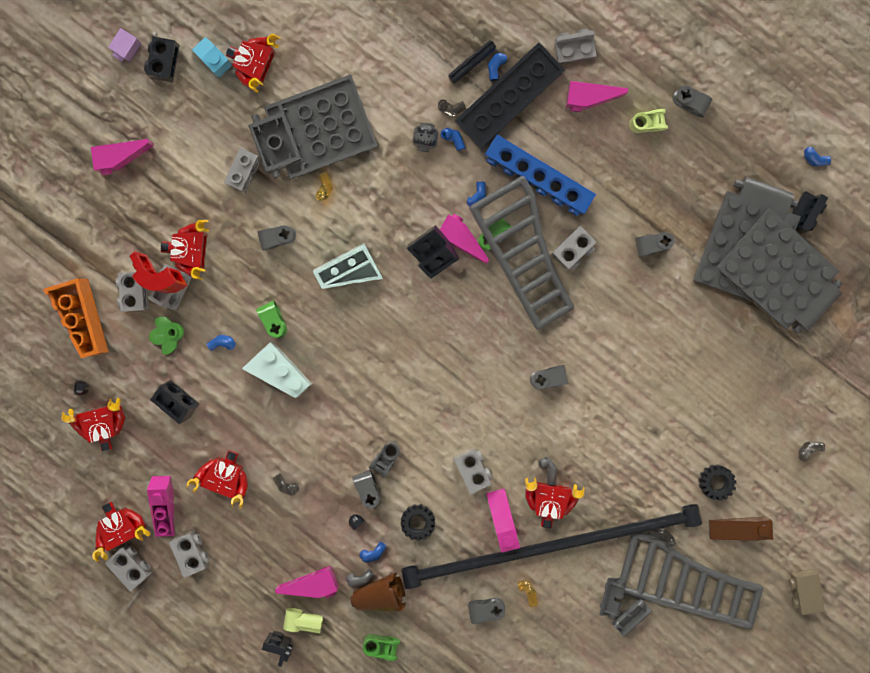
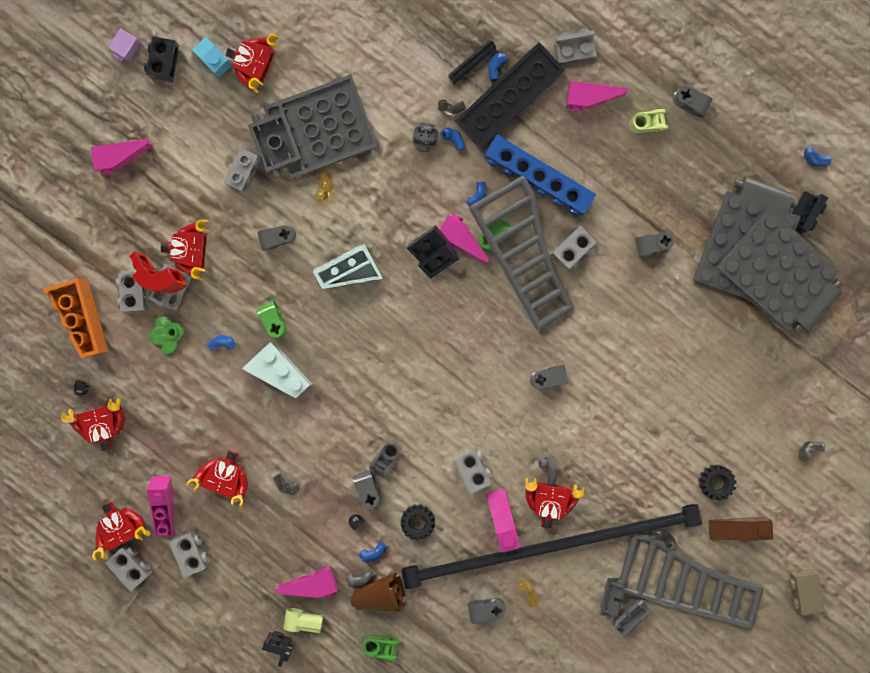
(174, 402): black brick -> none

